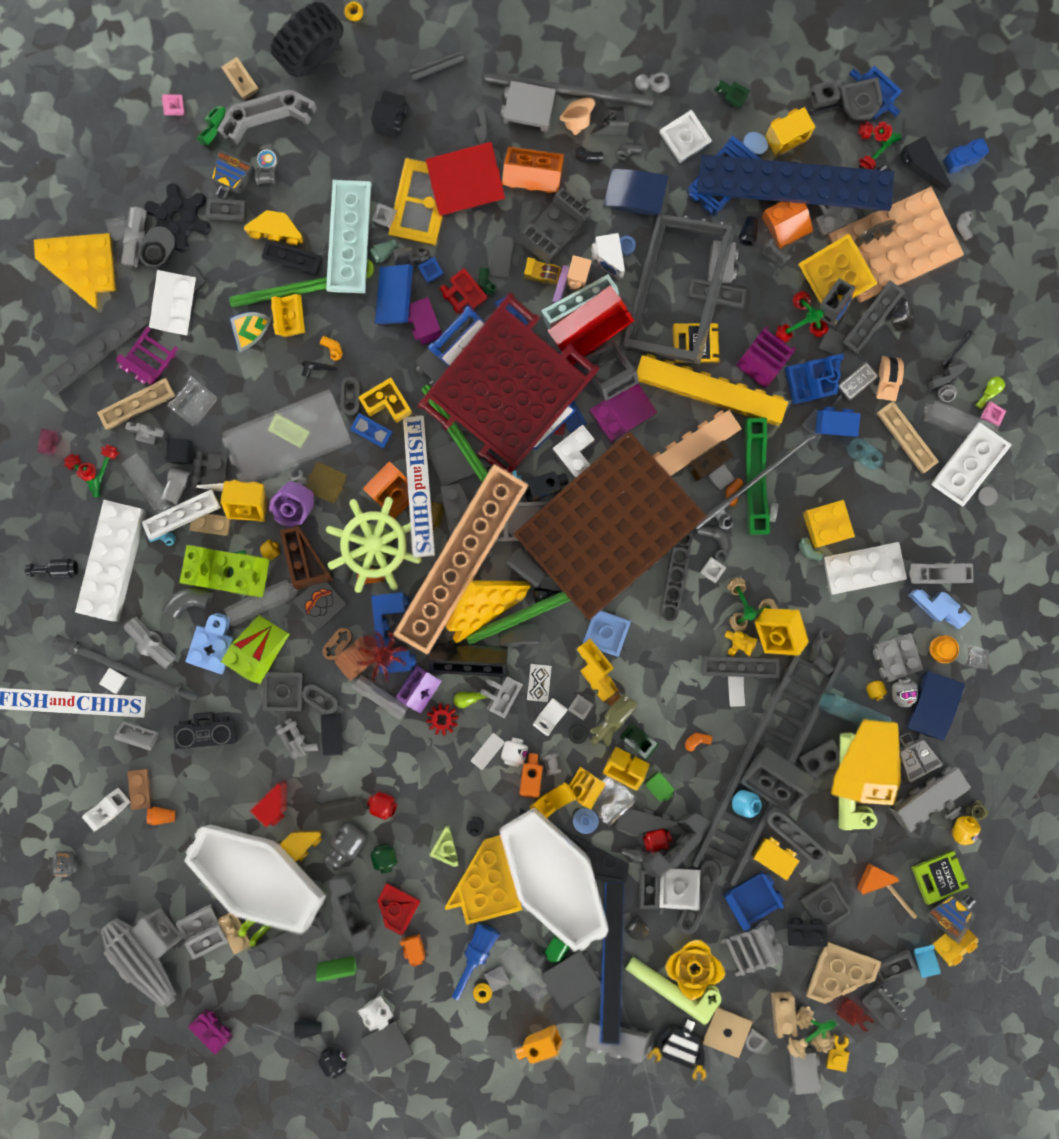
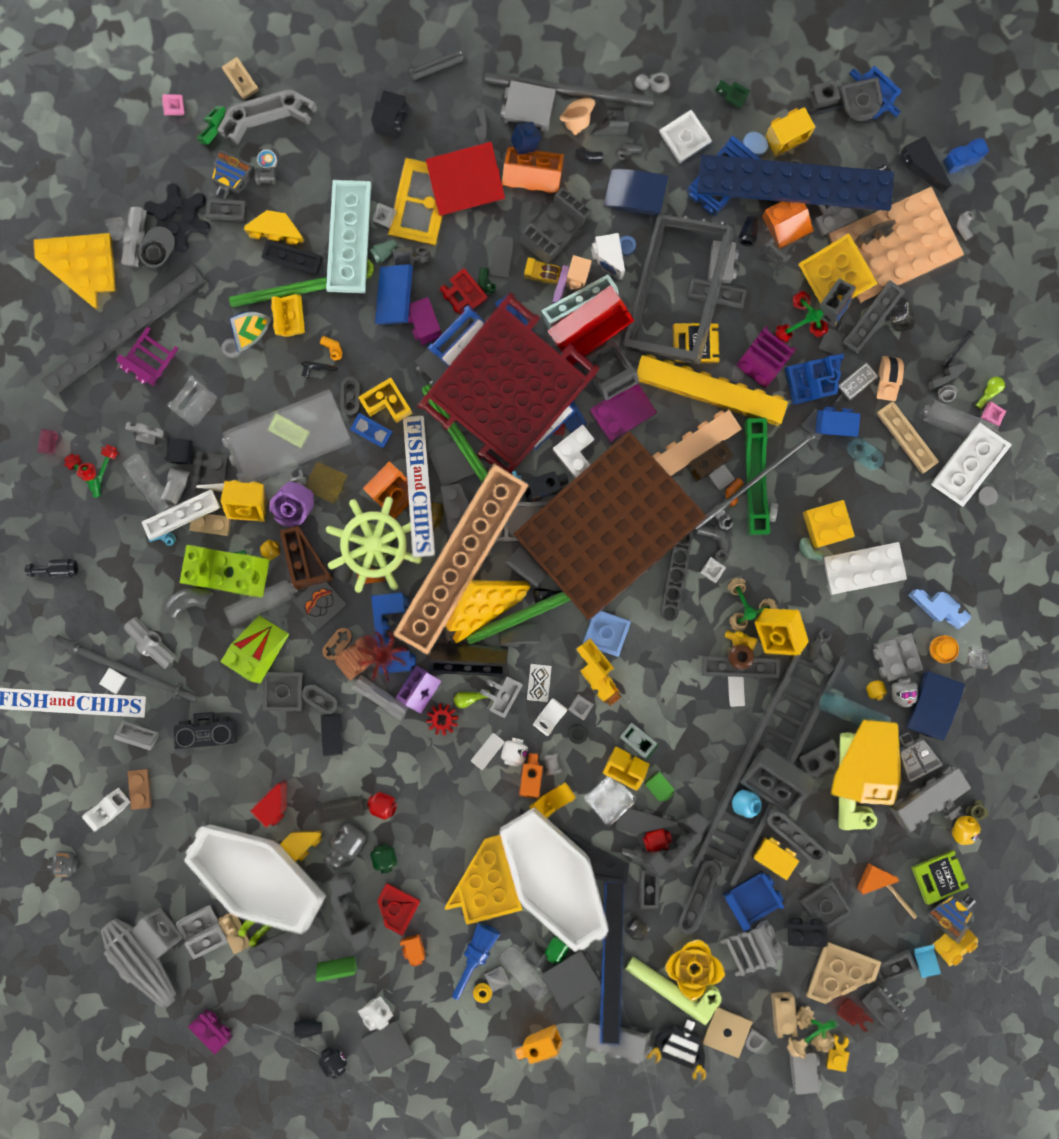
(111, 561): white brick -> none
(136, 404): tan plate -> none
(160, 816): orange cone -> none
(172, 302): white slope -> none
(213, 635): light blue plate -> none
(229, 348): none -> light grey tile
(297, 747): light grey piece -> none
(306, 39): black tyre -> none
(353, 6): yellow plate -> none
(430, 270): blue plate -> none
(445, 849): yellowish green slope -> none
(475, 820): black bush -> none
(525, 138): none -> dark blue brick
(584, 794): yellow brick -> none
(585, 820): light blue piece -> none
(614, 720): olive animal -> none
(680, 889): white plate -> none
(695, 739): orange arm -> none
(740, 656): none -> reddish brown head
(882, 133): red plant -> none
(941, 573): light grey arch -> none

